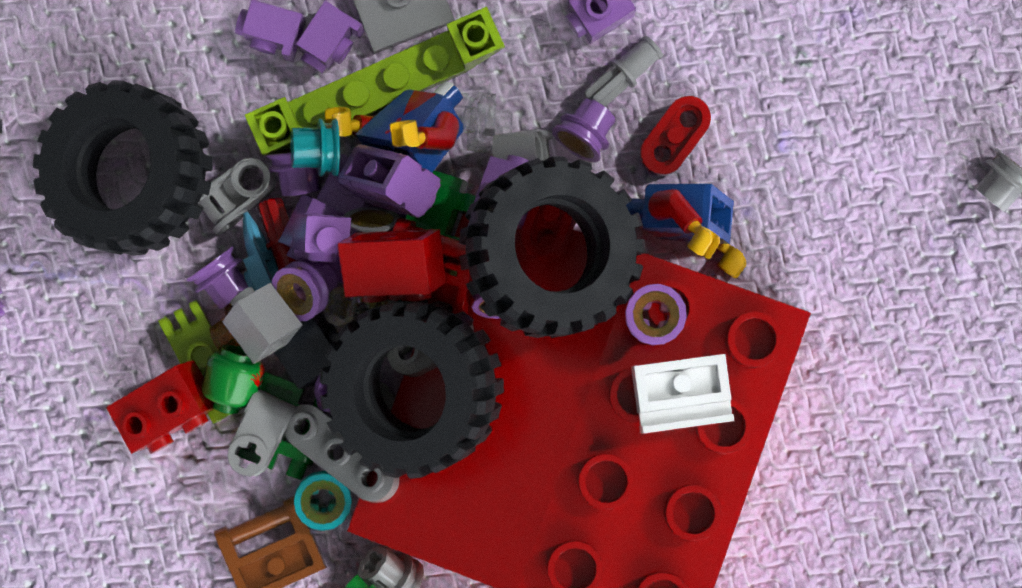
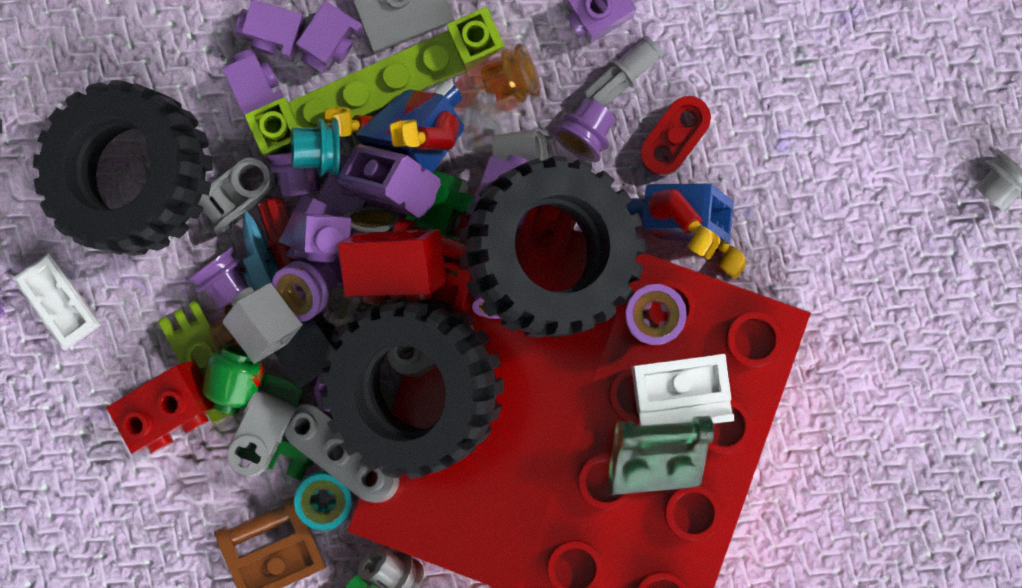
(56, 301): none -> white plate
(251, 81): none -> medium lavender brick
(512, 75): none -> clear orange piece
(659, 455): none -> clear green plate

